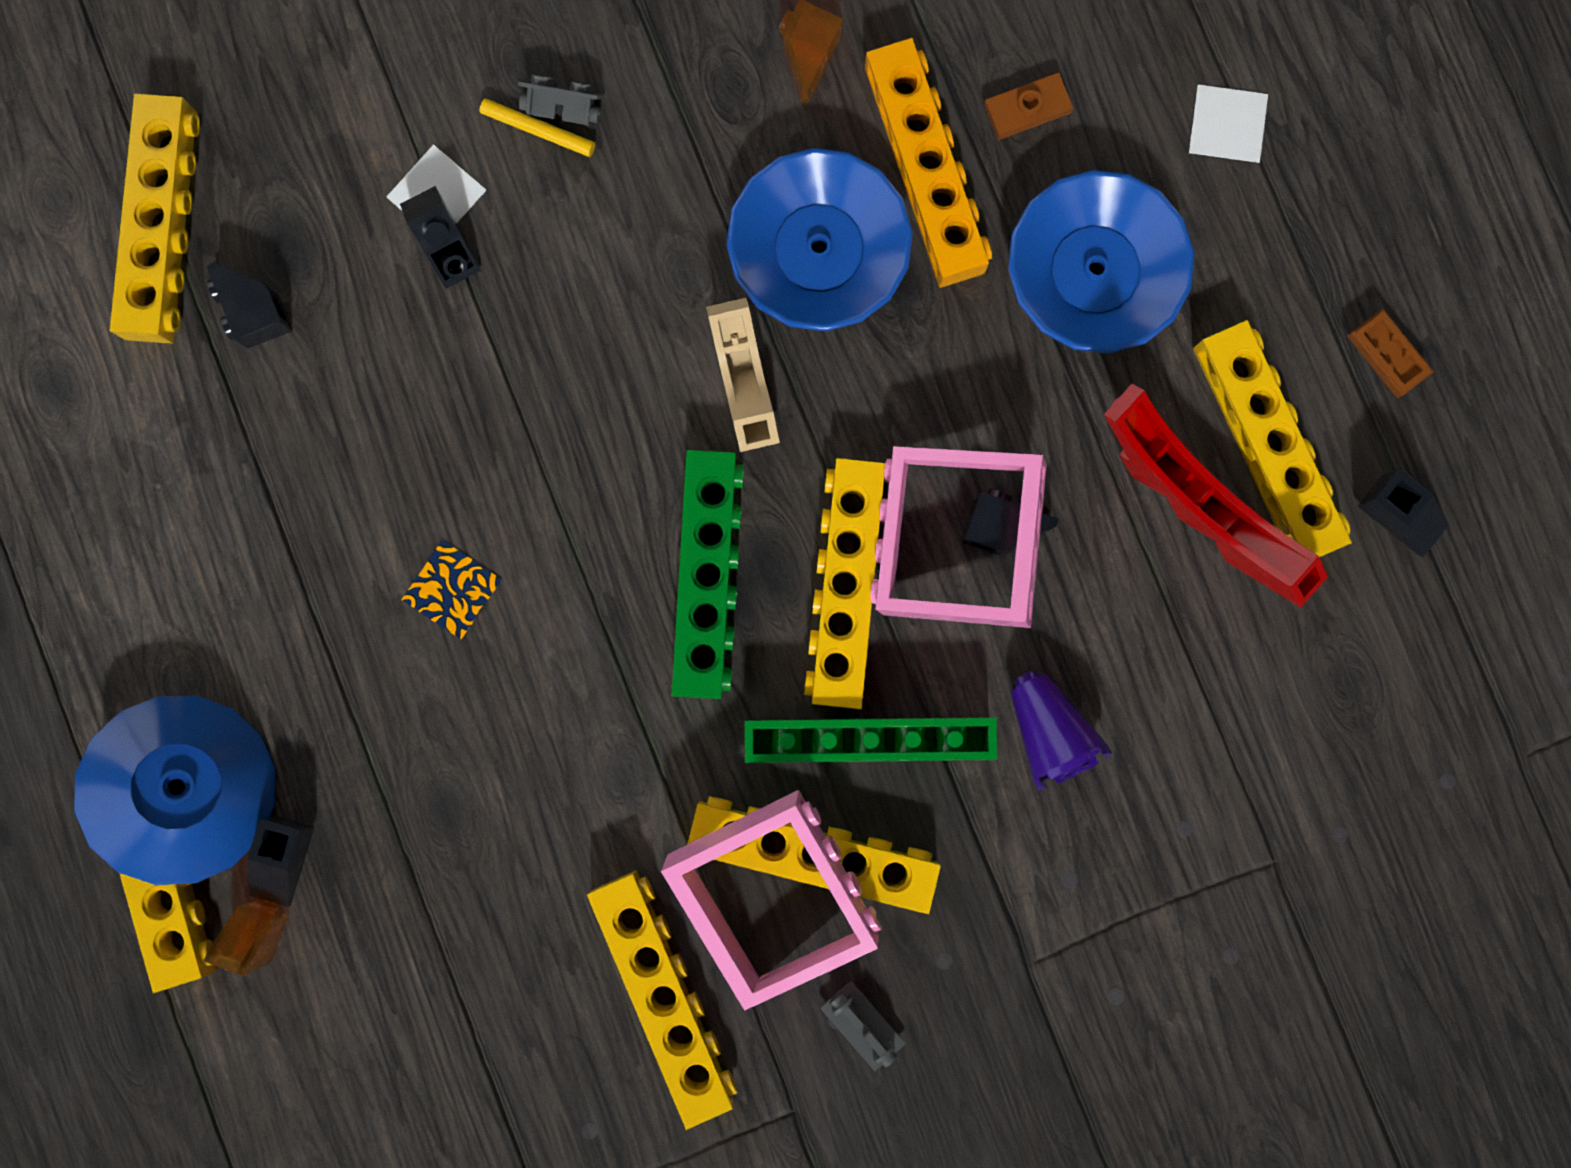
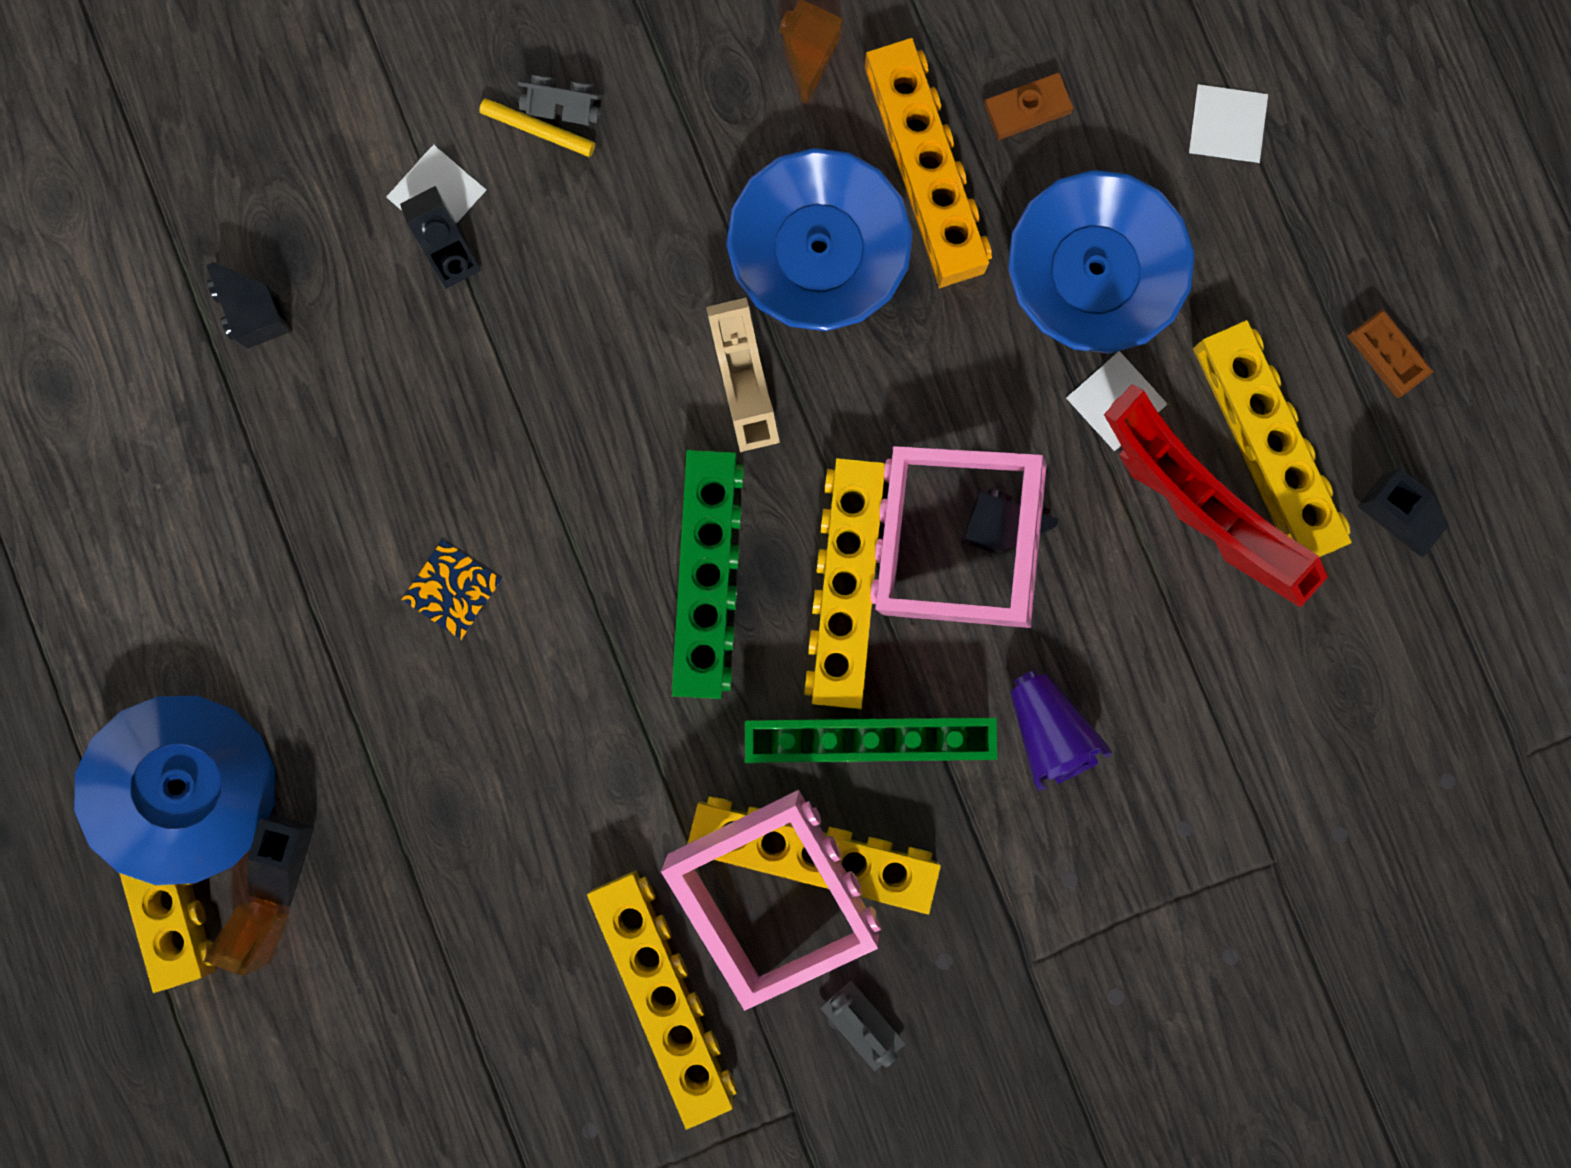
(151, 122): yellow brick -> none
(1103, 388): none -> white sticker

